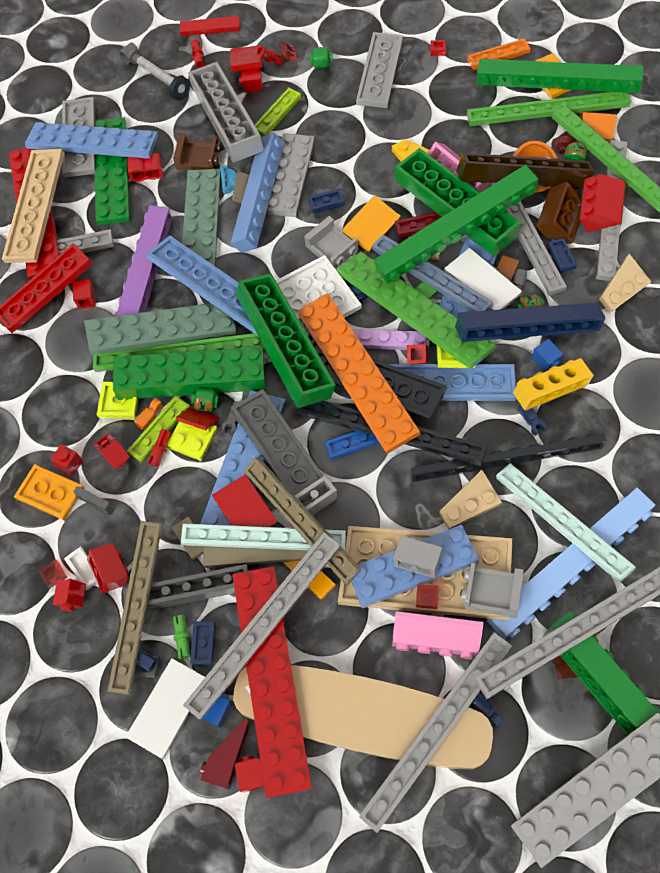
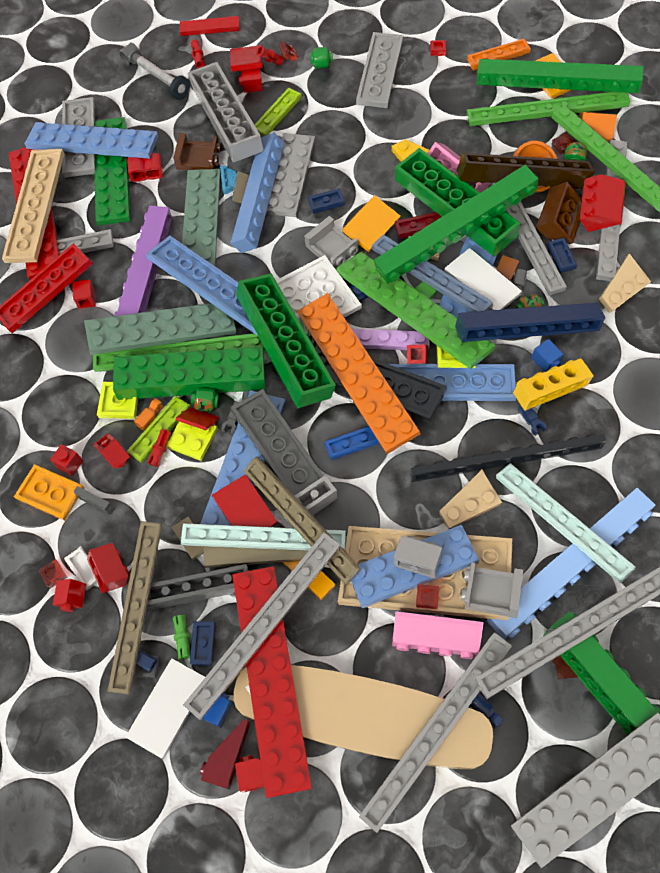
(427, 440): black plate -> none

